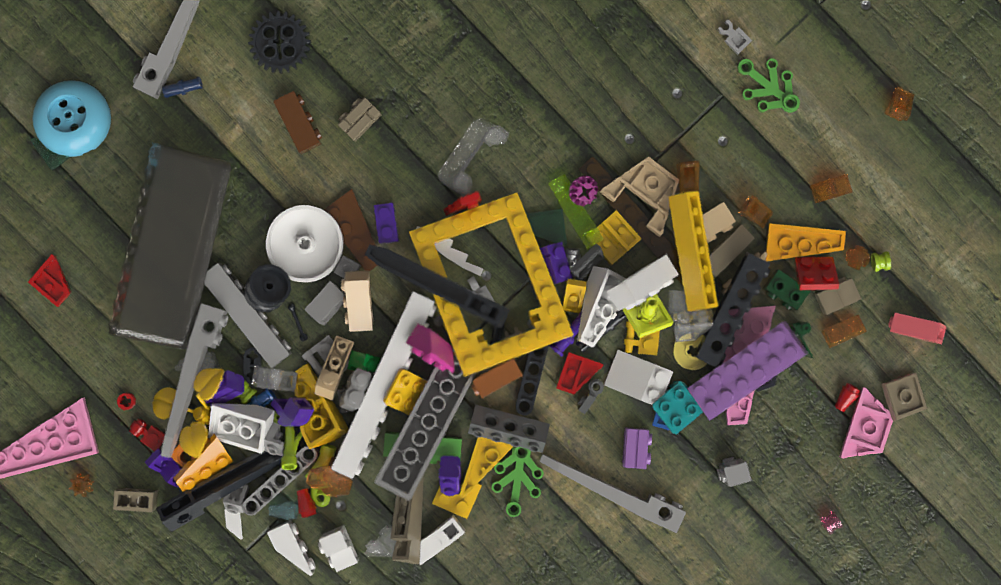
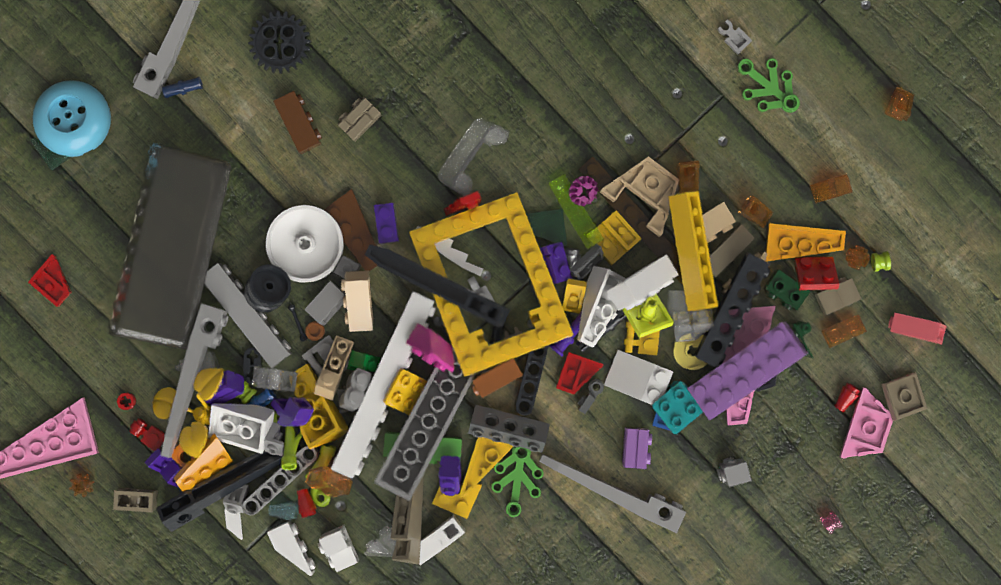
(315, 331): none -> dark orange tile

